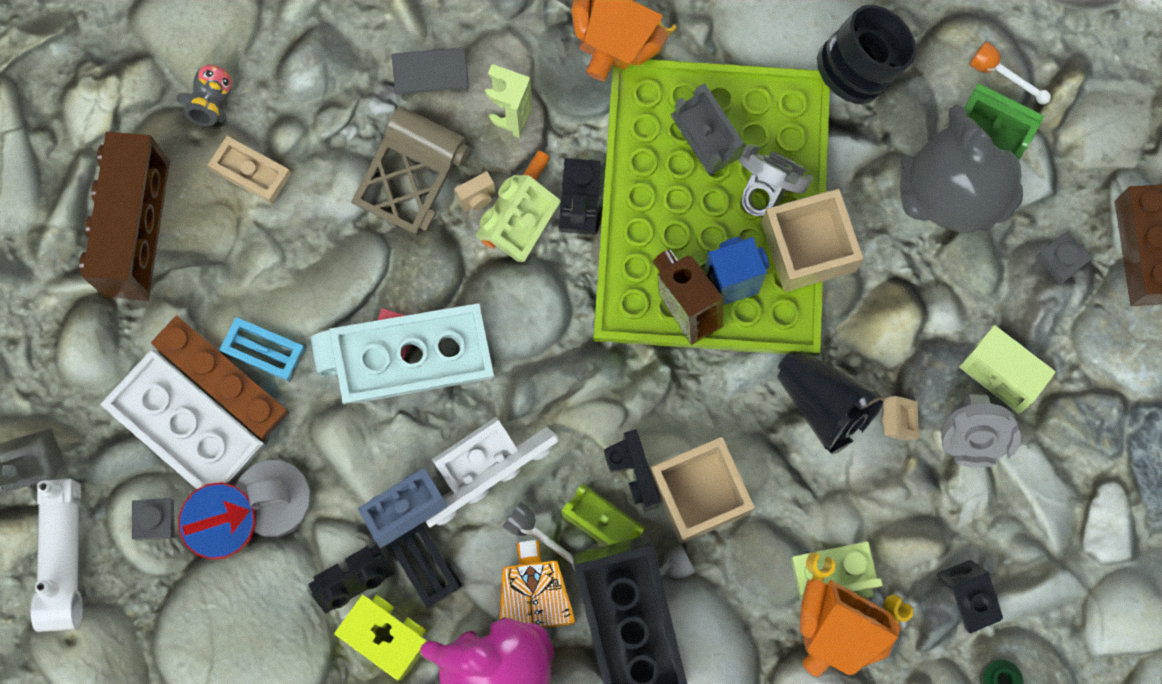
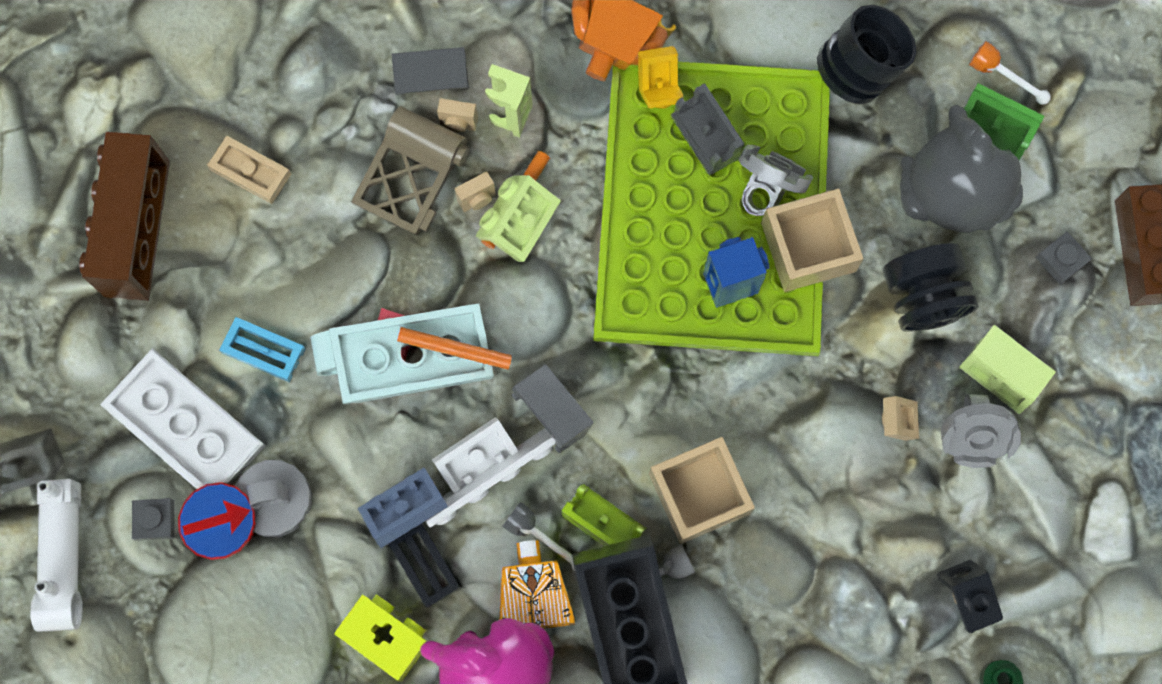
(209, 92): dark grey animal -> none
(220, 377): dark orange plate -> none
(335, 589): black hinge -> none
(454, 348): none -> orange bar
(457, 115): none -> tan plate
(553, 407): none -> dark grey hinge
(579, 196): black hinge -> none
(630, 456): black hinge -> none
(659, 77): none -> yellow bracket
(689, 296): reddish brown torso -> none
(828, 399): black cone -> none
(844, 627): orange torso -> none
(852, 570): yellowish green bracket -> none
(928, 281): none -> black wheel

